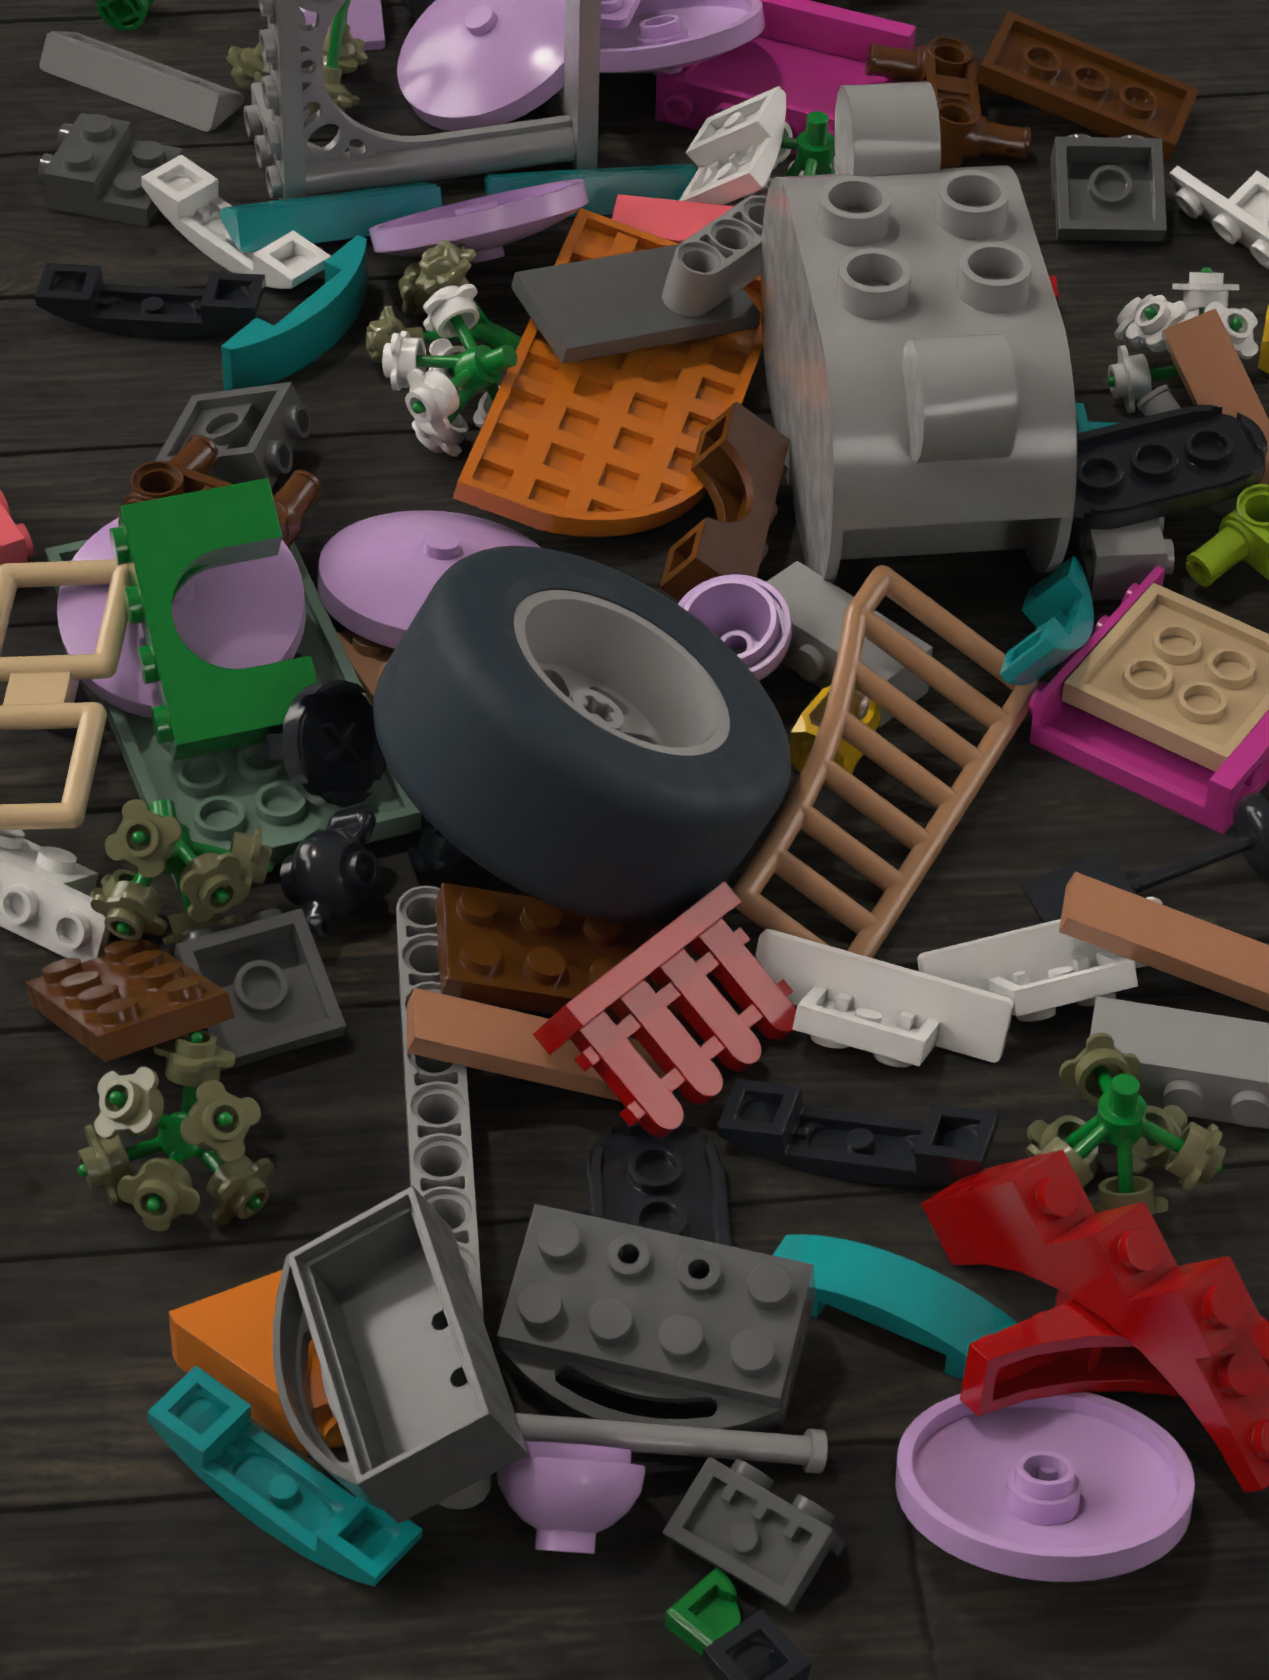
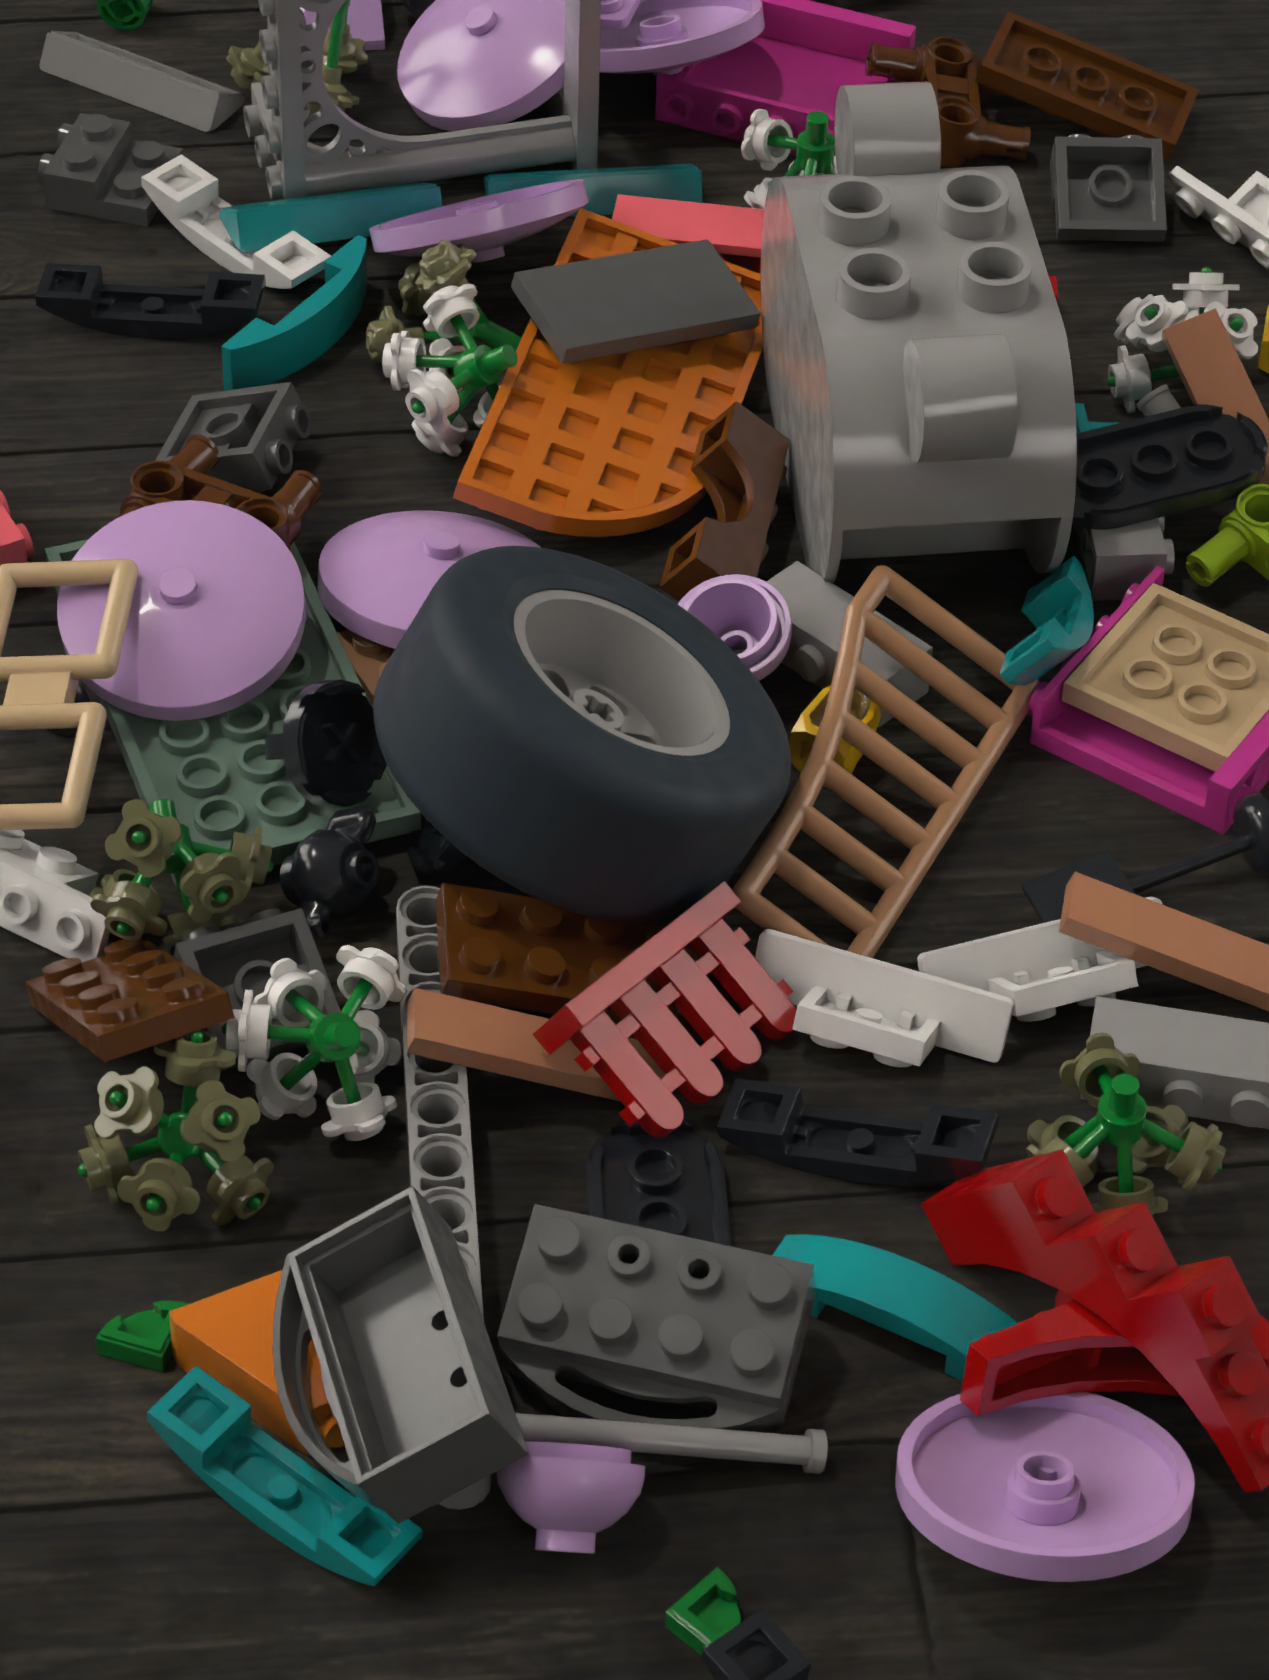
(140, 1337): none -> green tile
(165, 546): green arch -> none
(346, 1038): none -> white plant
(716, 260): light grey beam -> none
(737, 149): white slope -> none
(752, 1532): dark grey bracket -> none

